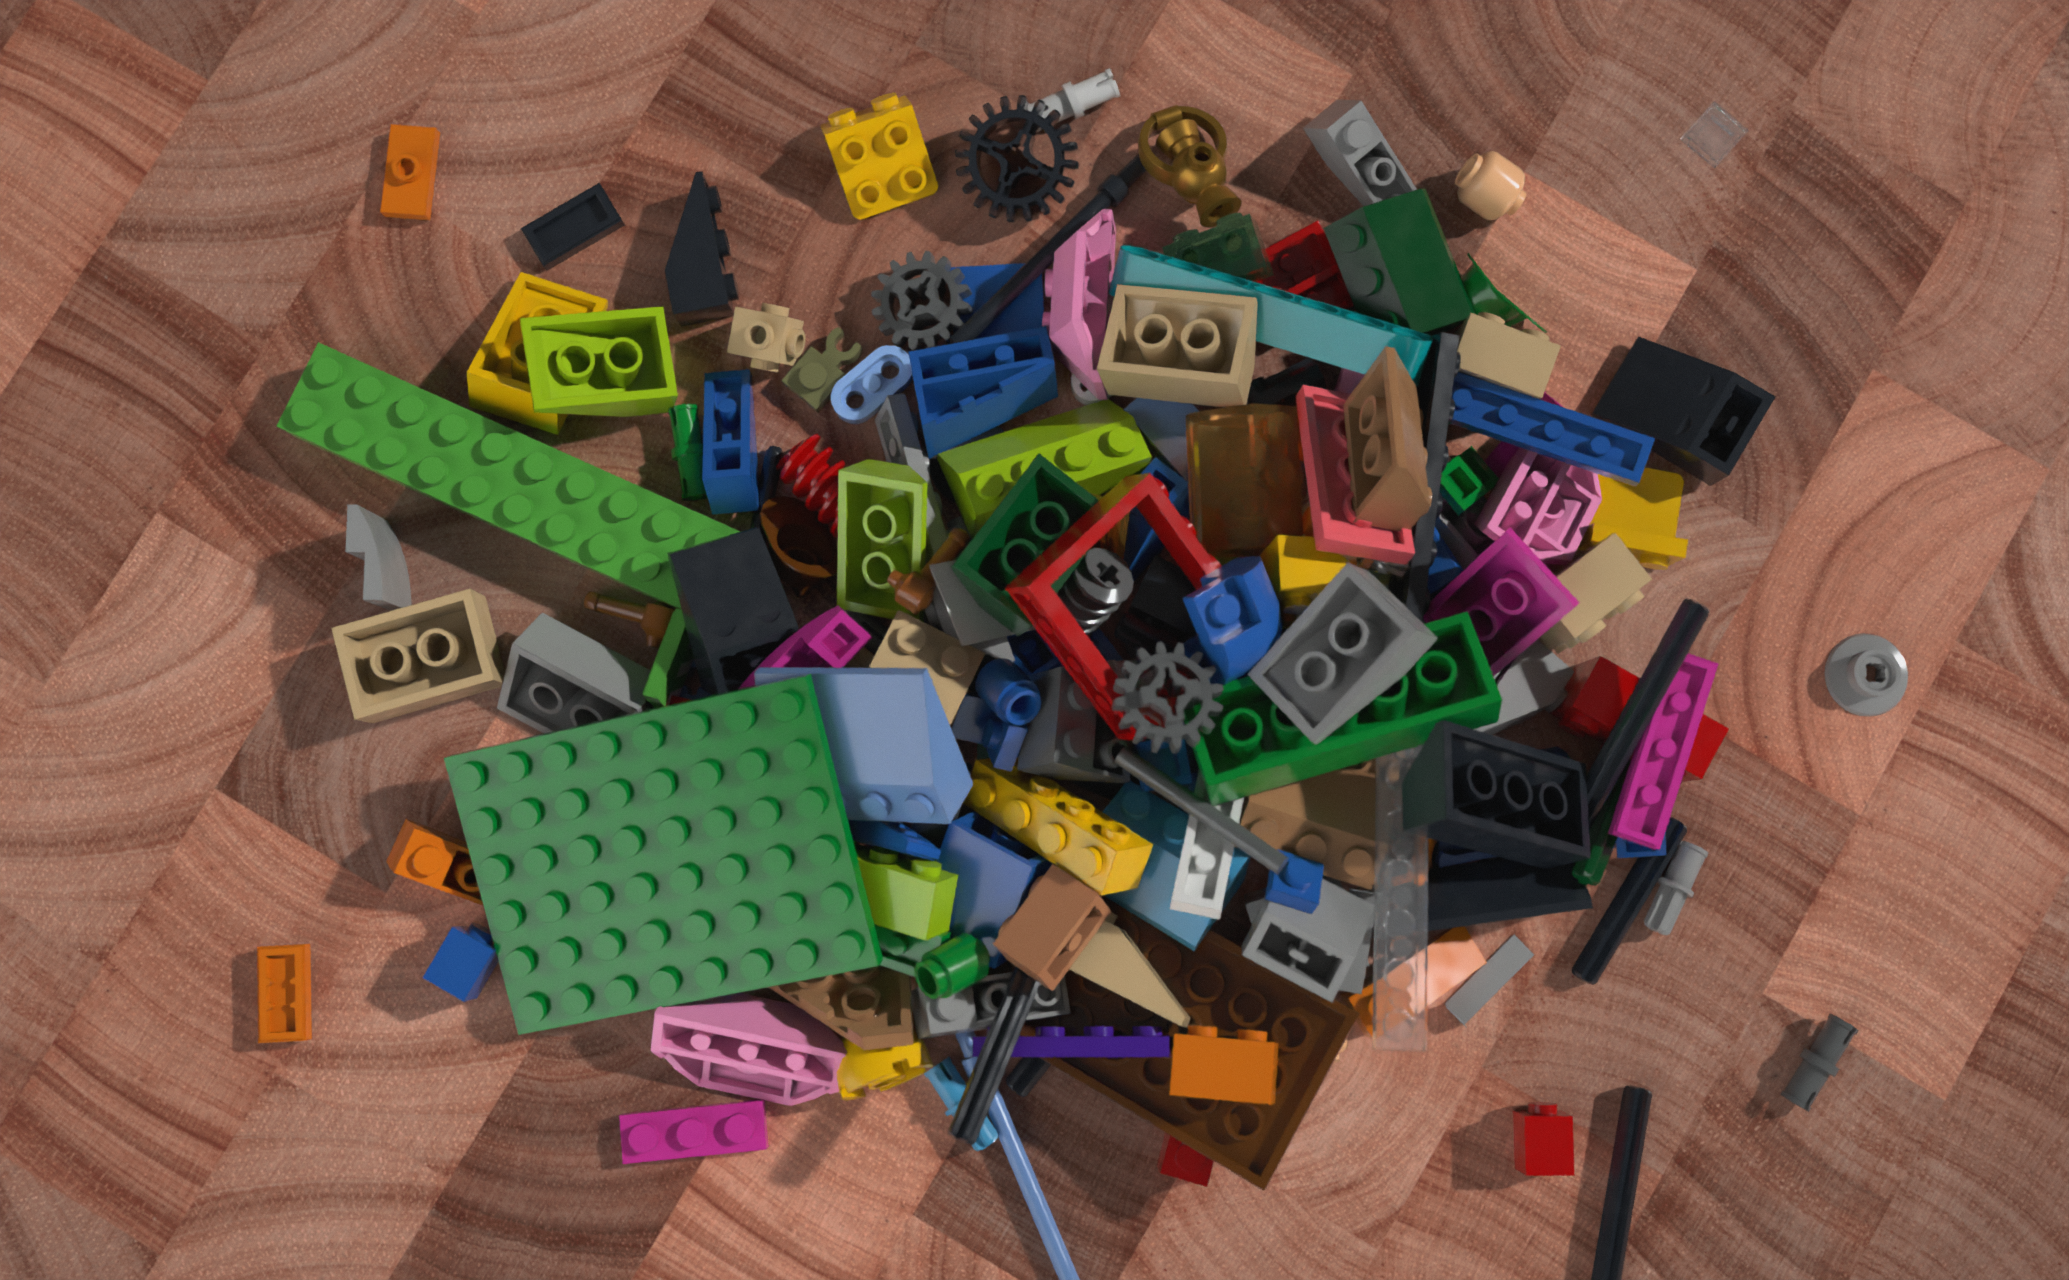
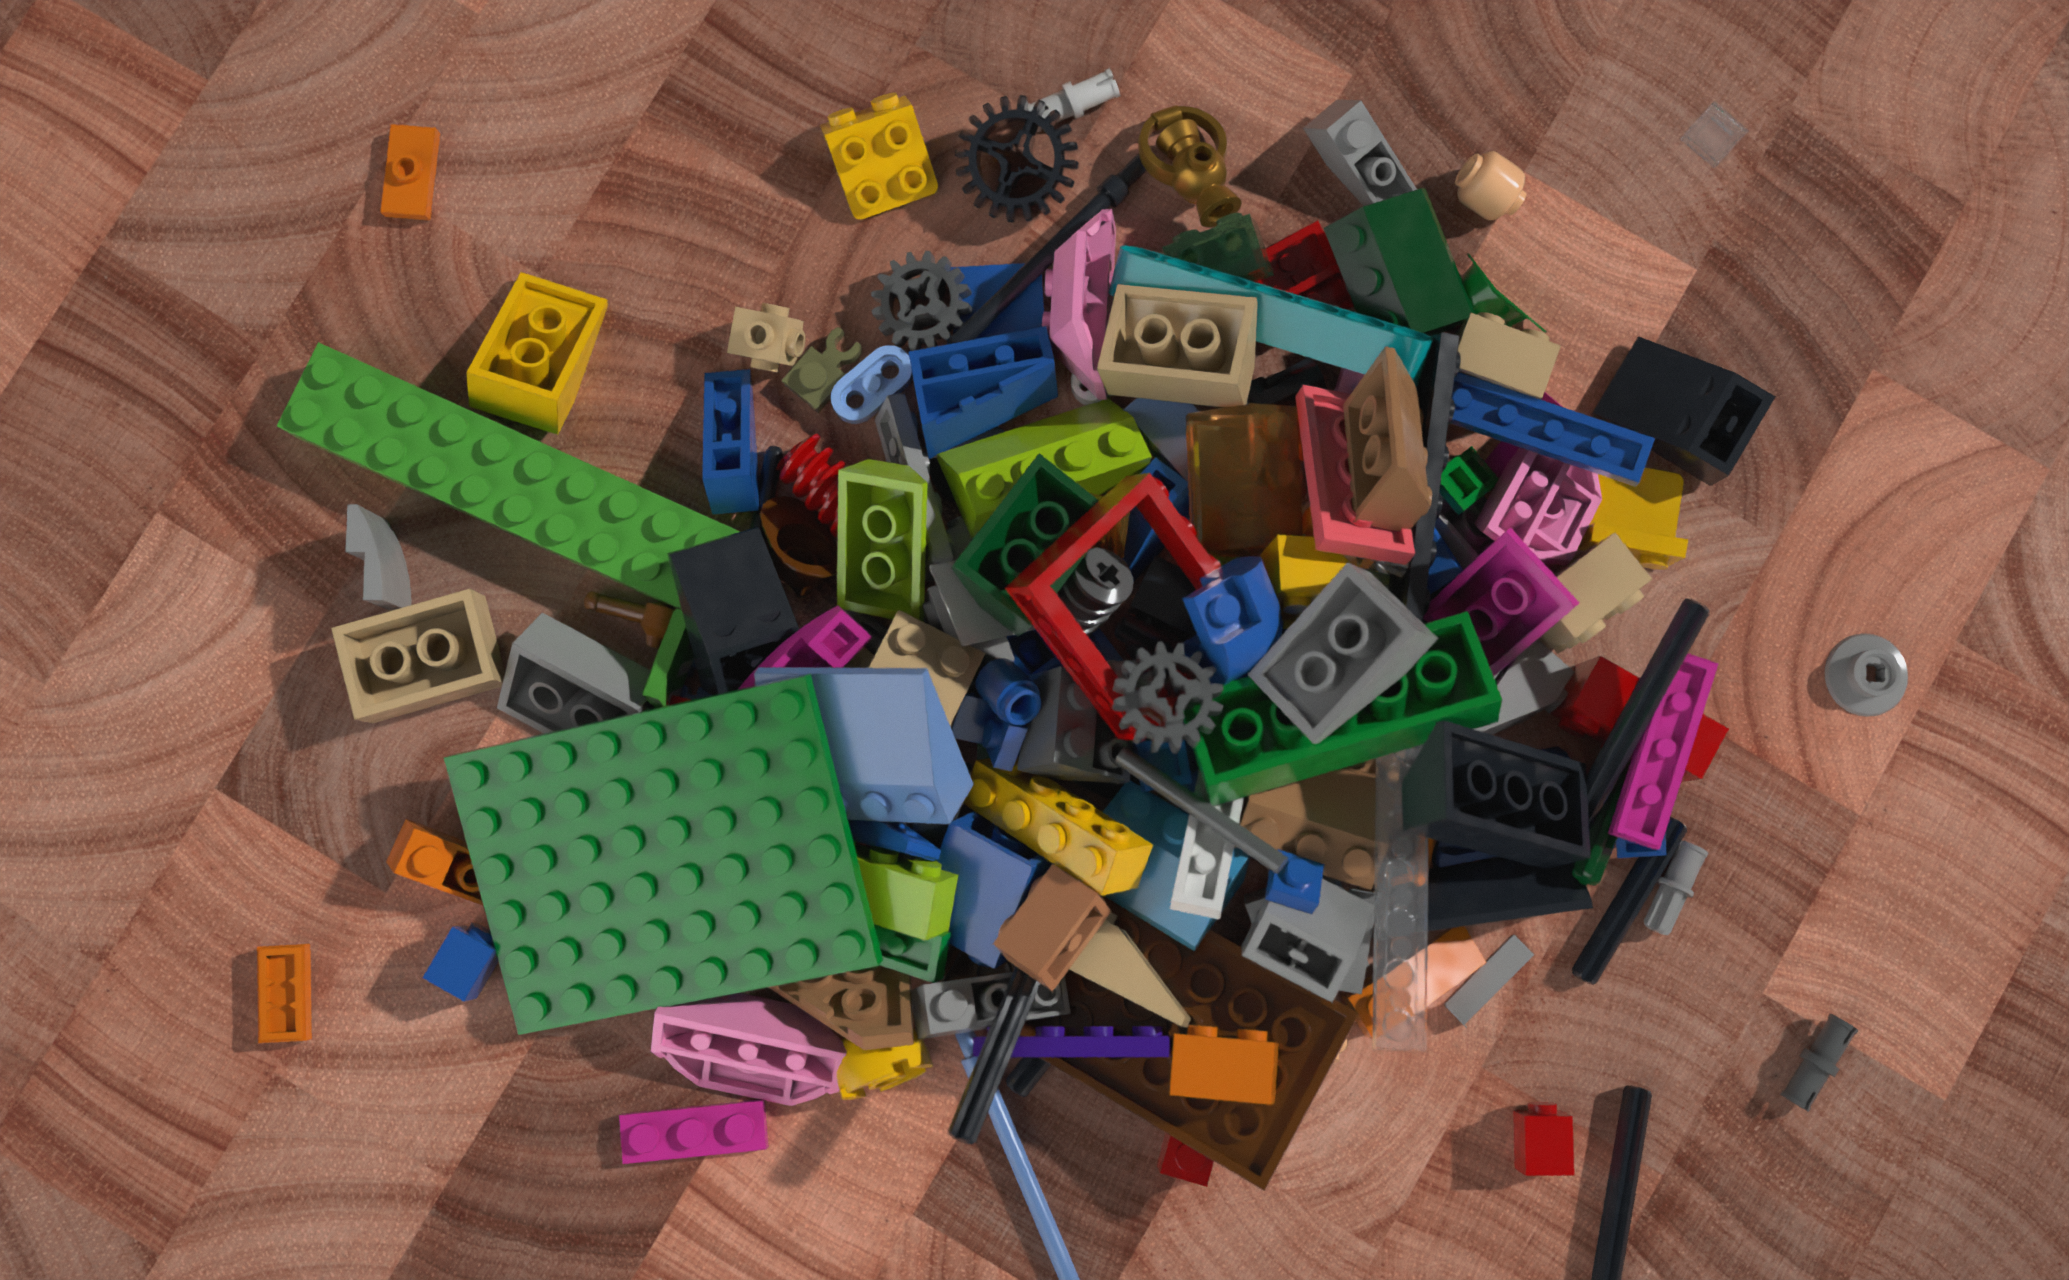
(572, 226): black tile -> none
(600, 363): lime slope -> none
(688, 450): green pin -> none
(696, 265): black slope -> none
(917, 589): dark orange piece -> none
(950, 1089): dark azure axle -> none
(952, 966): green brick -> none

